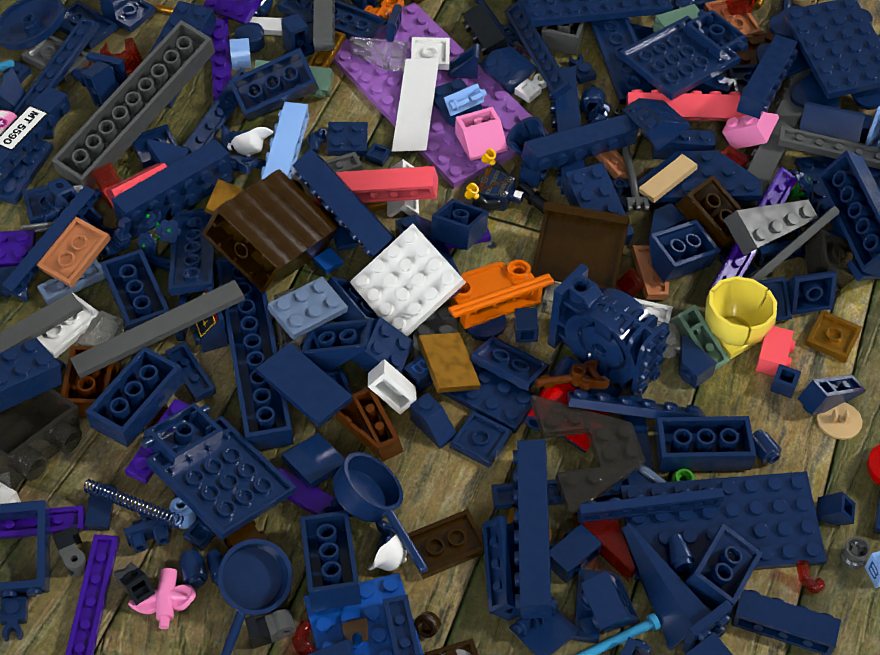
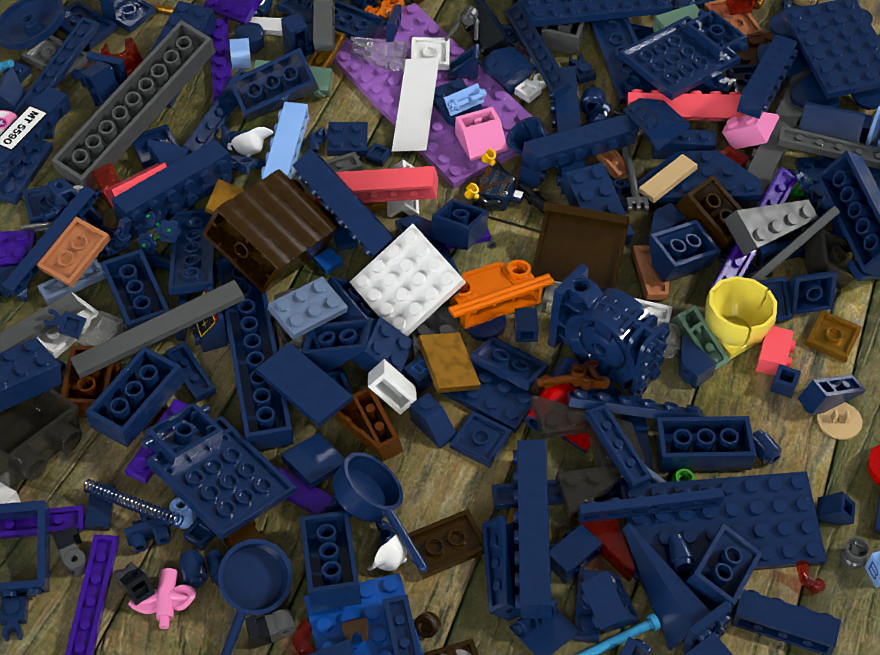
(69, 323): none -> dark blue plate
(469, 18): none -> dark grey plant
(618, 446): none -> dark blue tile
(630, 283): clear red plate -> none

